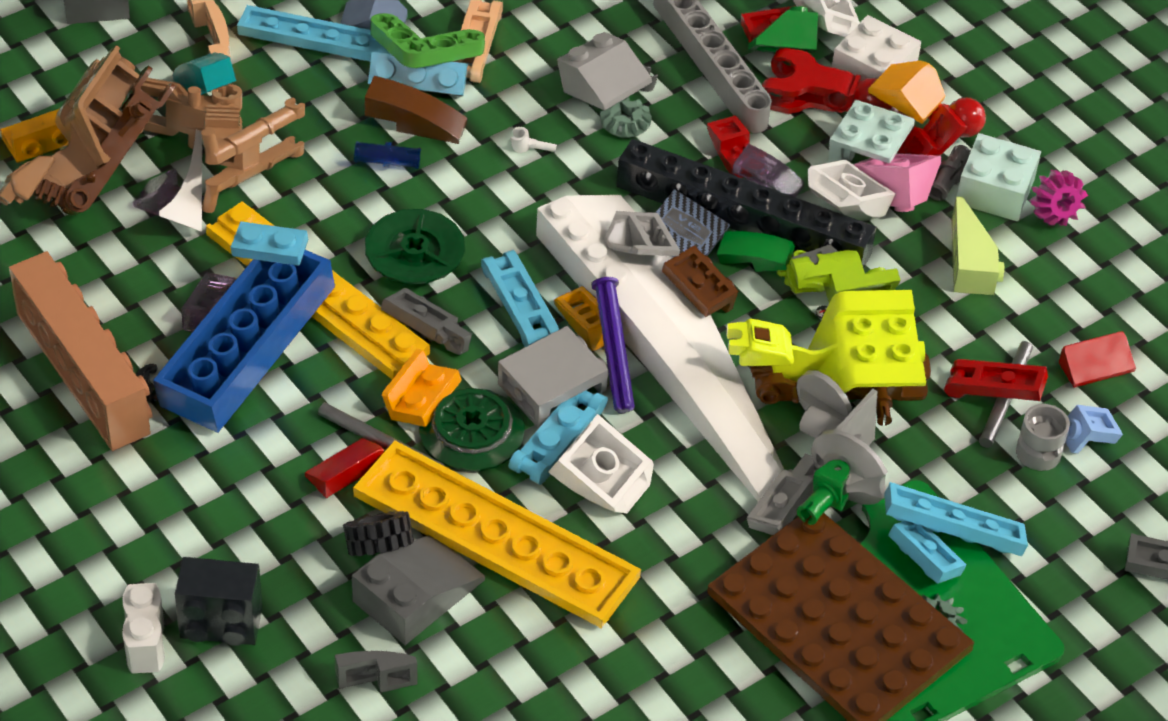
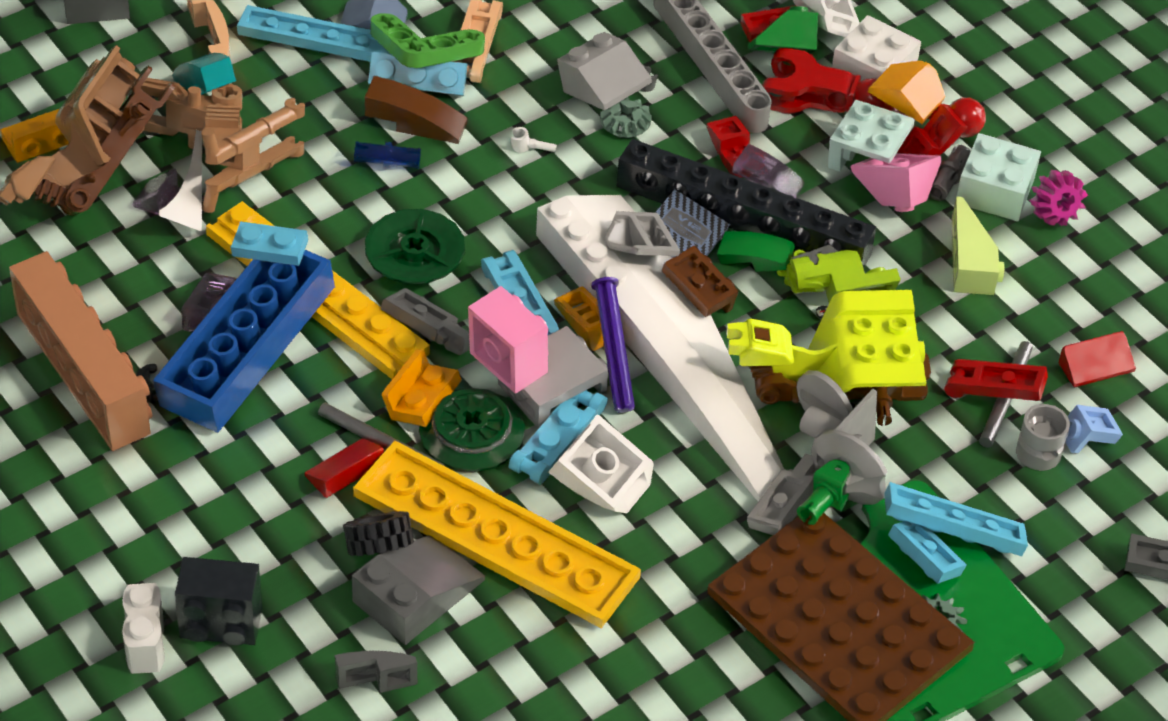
(508, 339): none -> bright pink brick
(849, 190): white slope -> none

